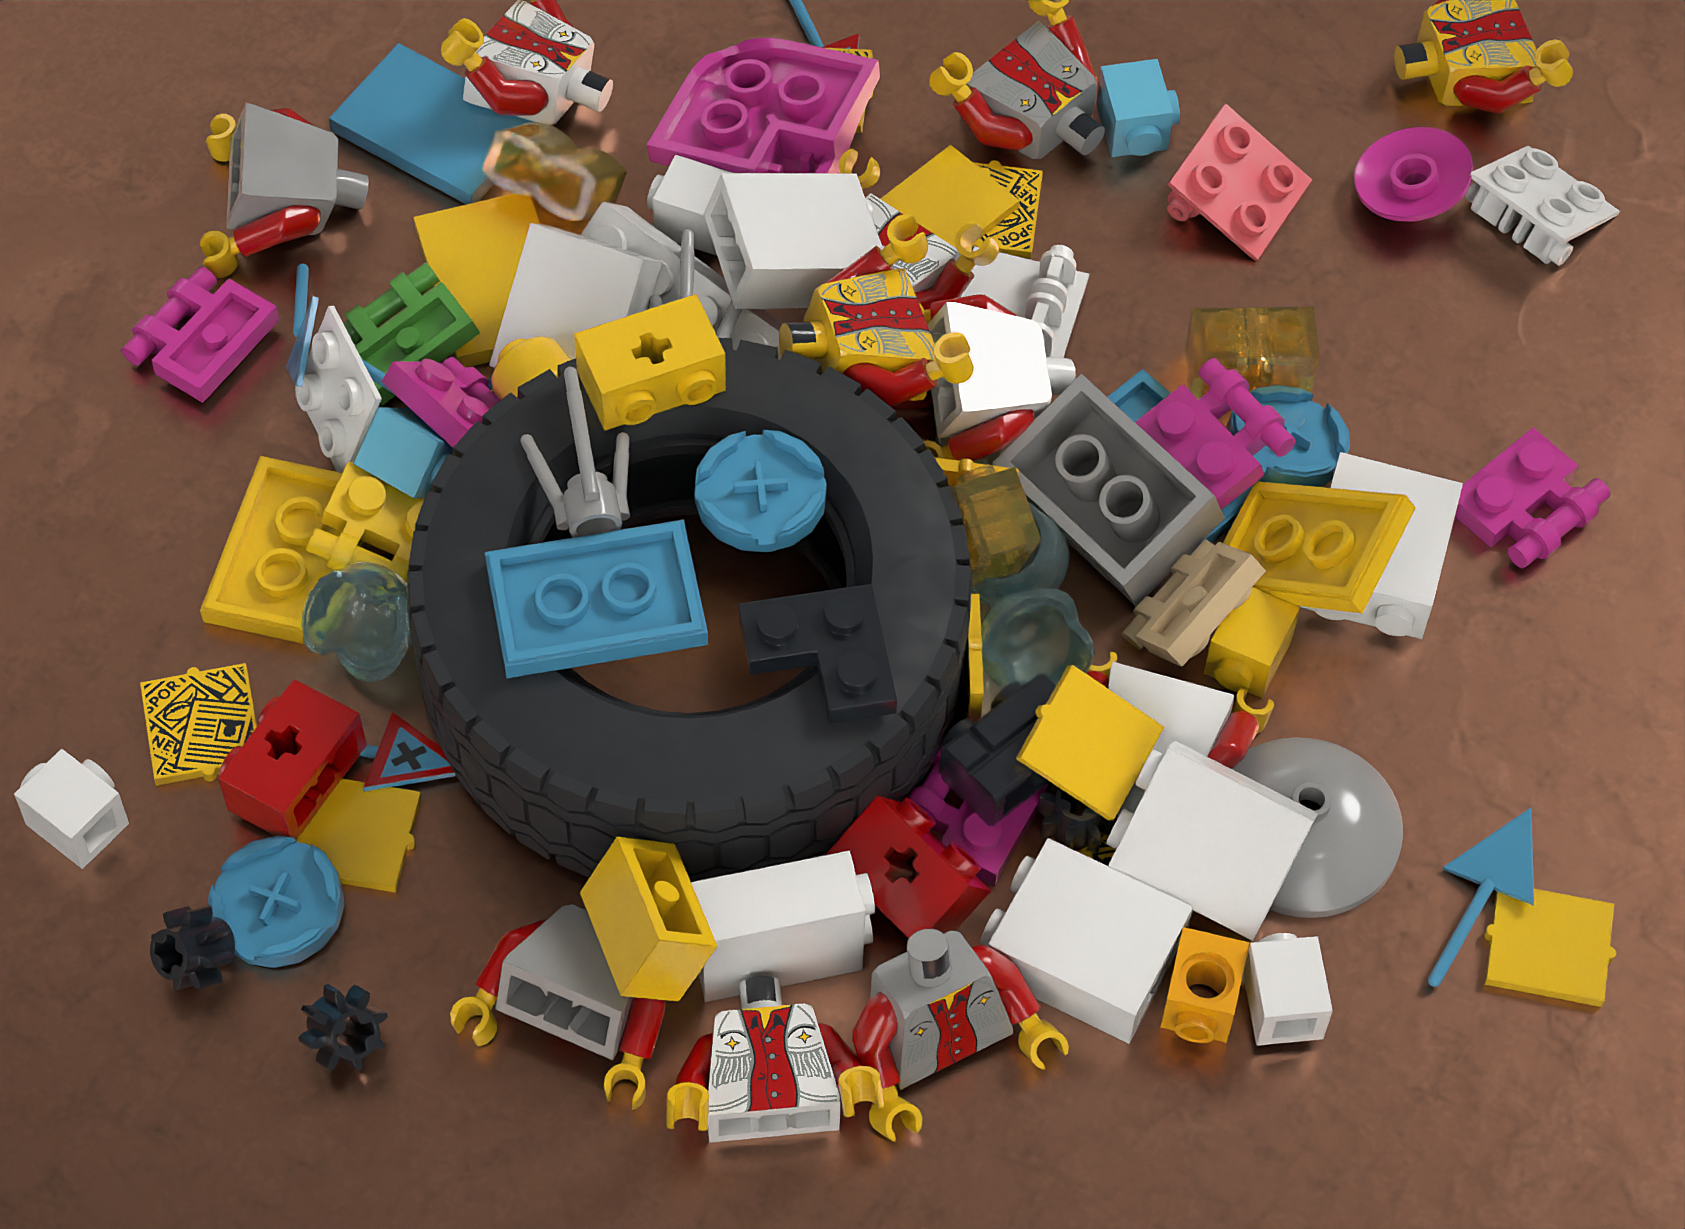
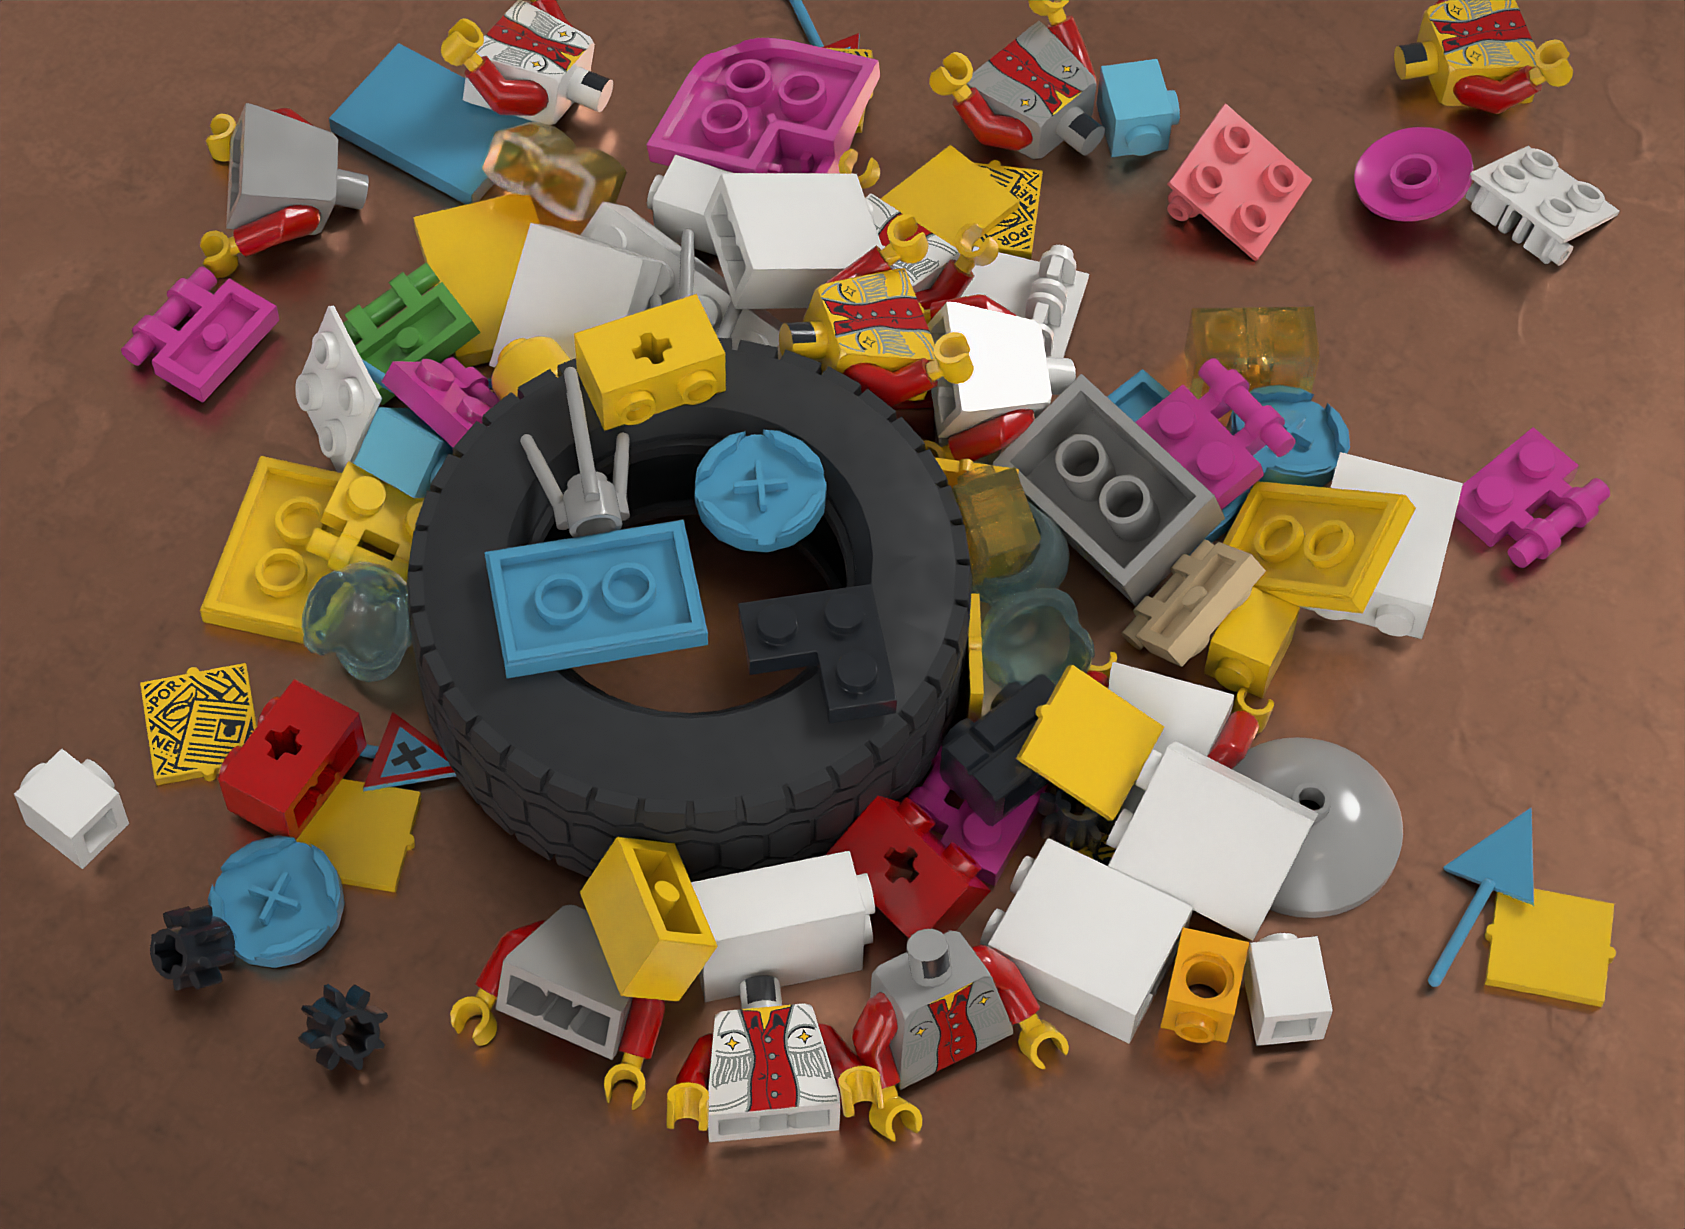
(302, 326): dark azure piece -> none

